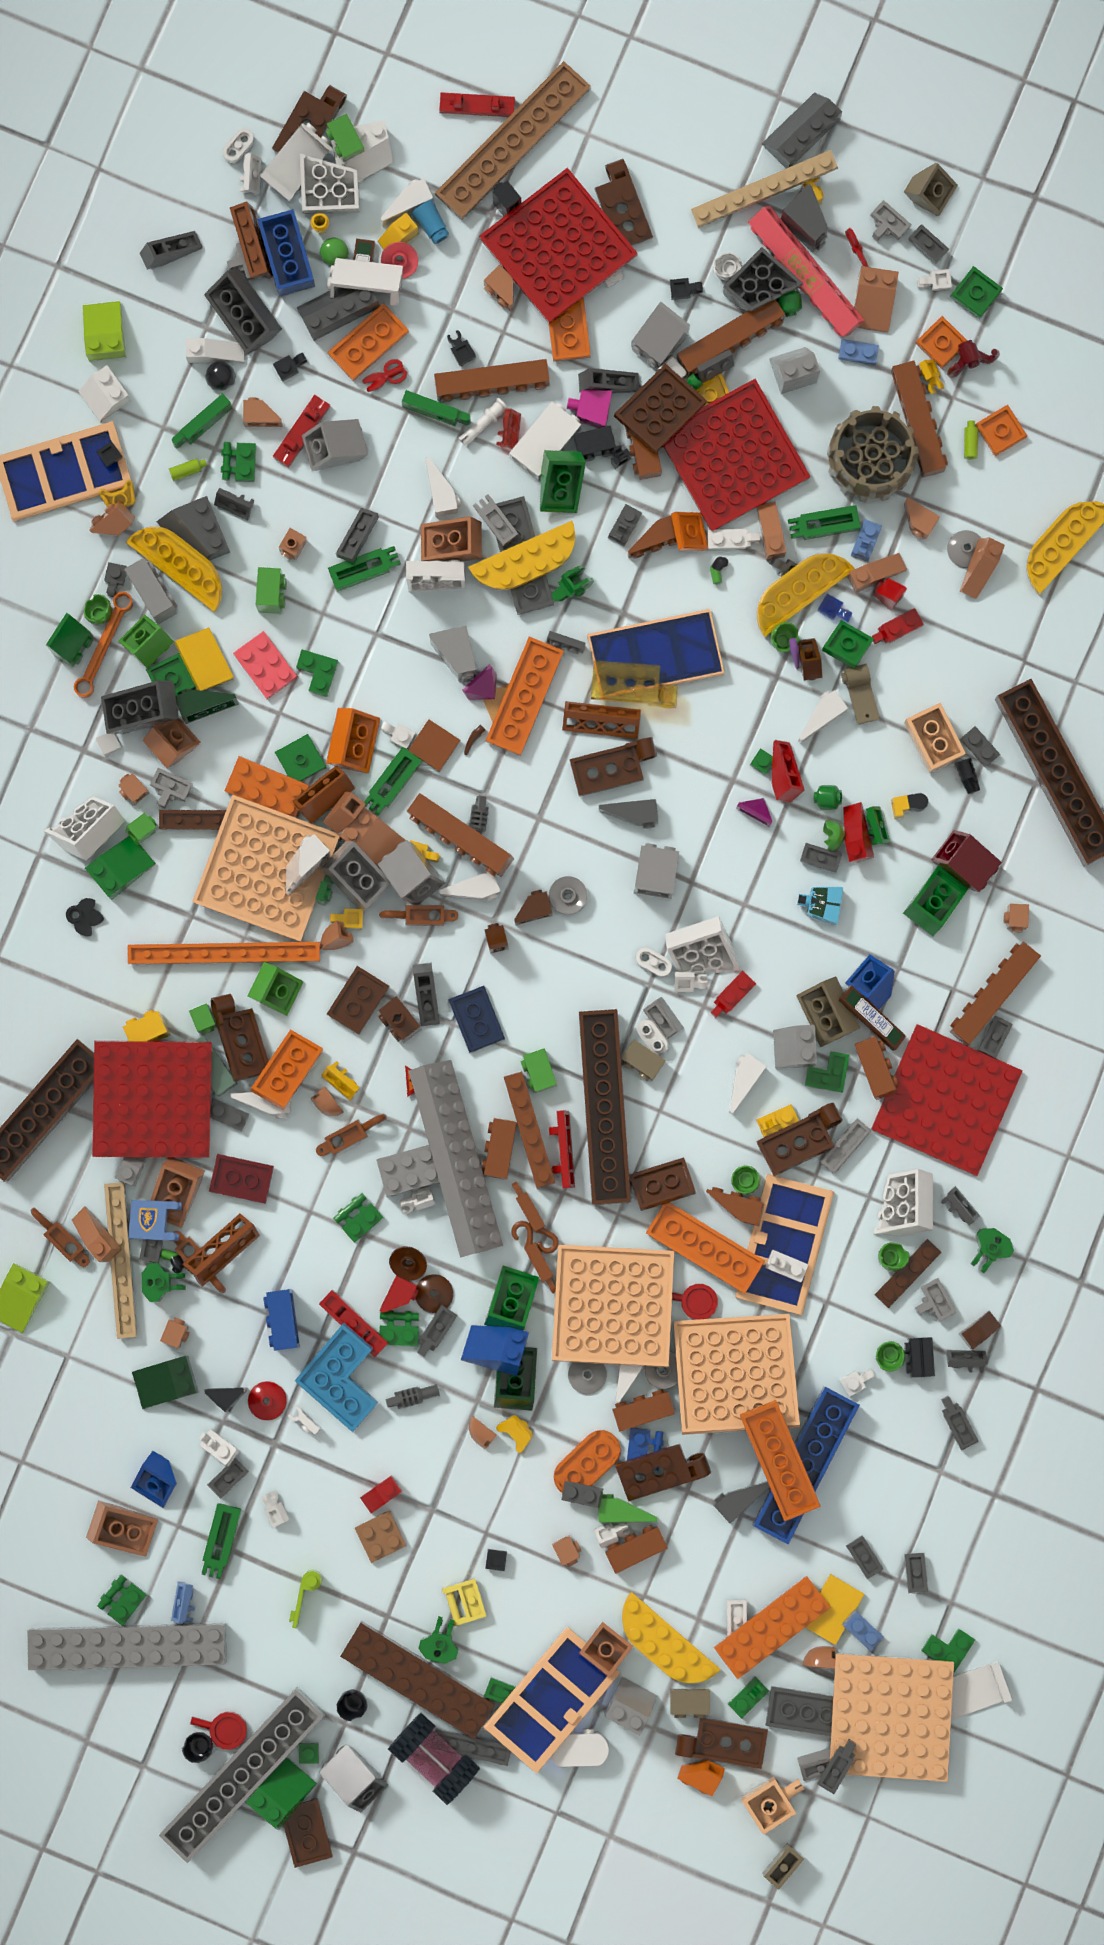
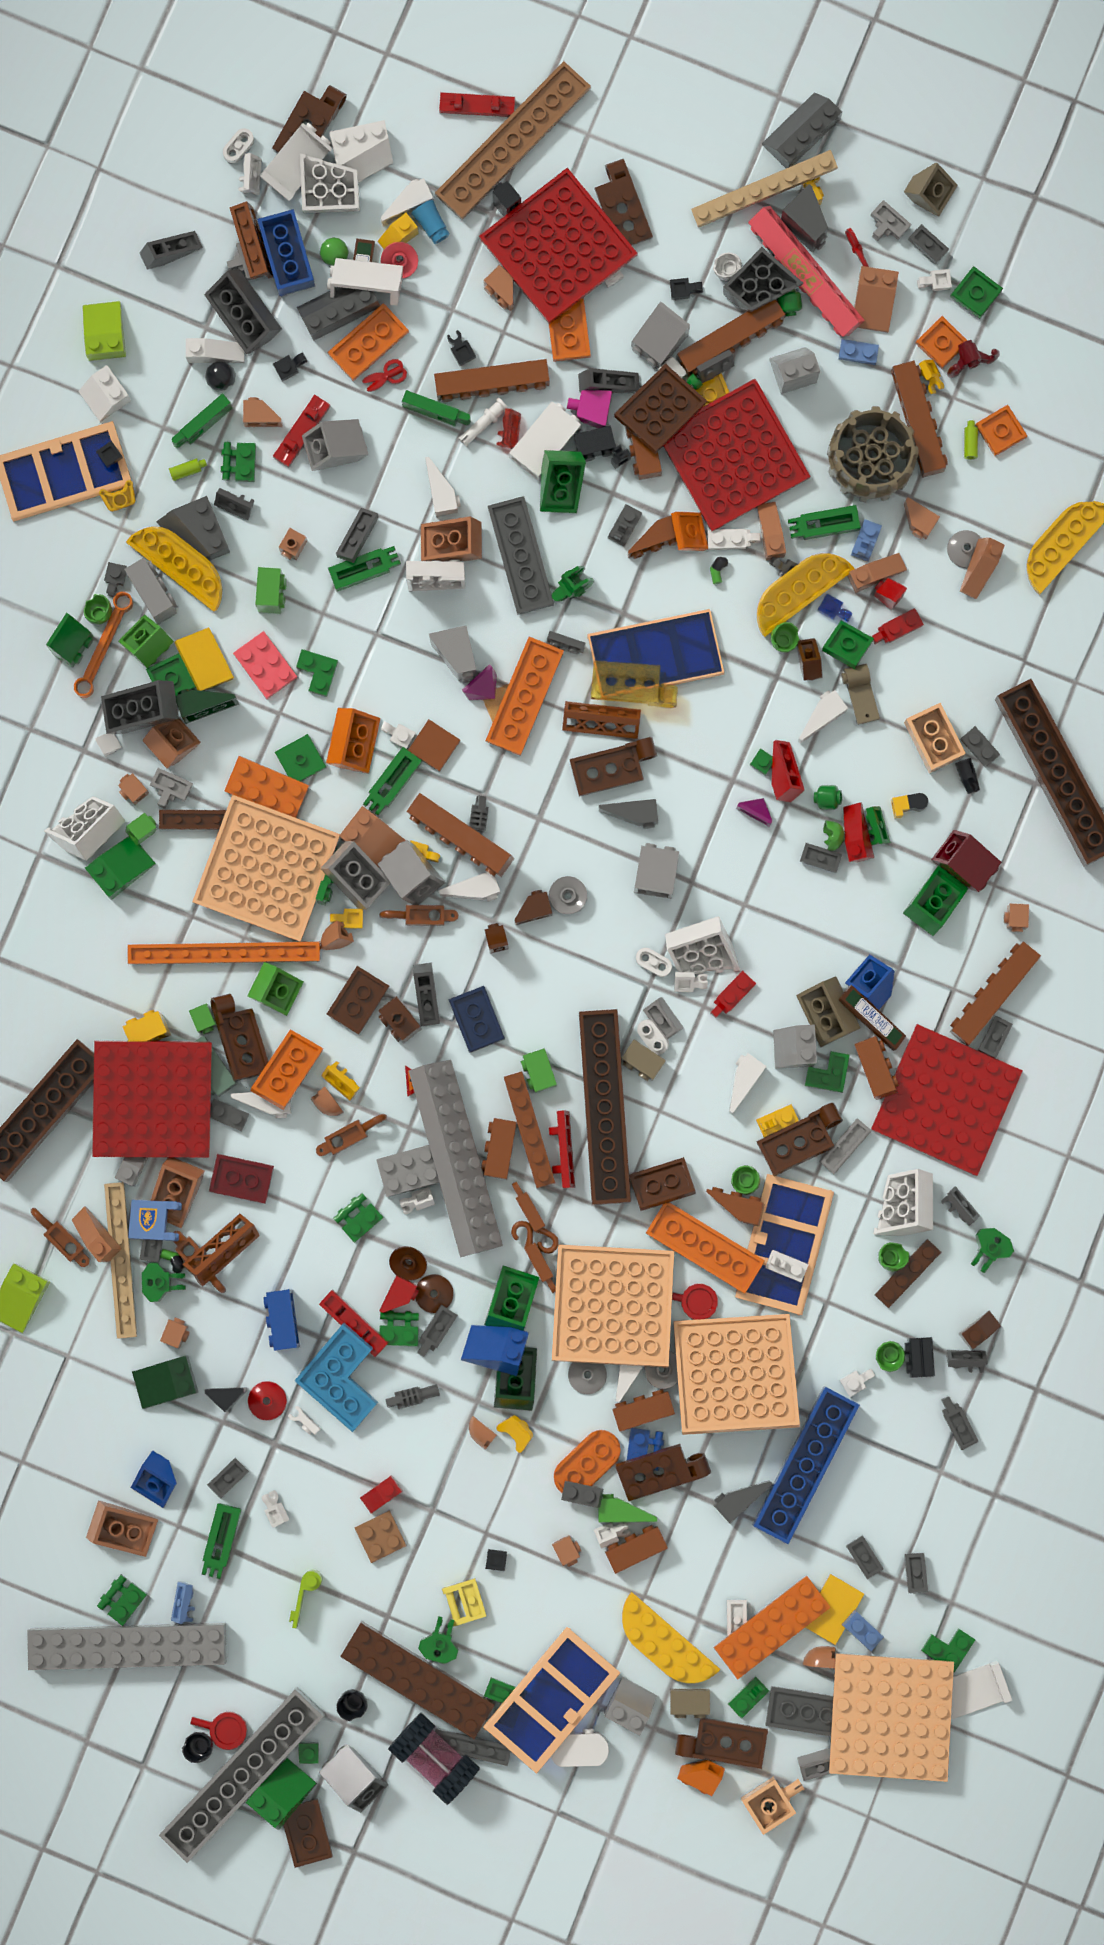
(87, 916): black plate -> none
(113, 521): nougat slope -> none
(218, 1447): white plate -> none
(305, 861): white wedge -> none
(317, 220): yellow cone -> none
(323, 794): dark orange brick -> none
(344, 812): nougat slope -> none
(345, 137): bright green brick -> none
(476, 733): reddish brown helmet -> none
(496, 520): light grey hinge -> none
(526, 560): yellow plate -> none
(606, 1649): nougat slope -> none
(780, 1460): orange plate -> none
(783, 1866): dark tan brick -> none
(794, 648): medium lavender helmet -> none
(823, 903): torso -> none
(837, 1767): dark grey hinge -> none
(935, 1301): light grey hinge -> none

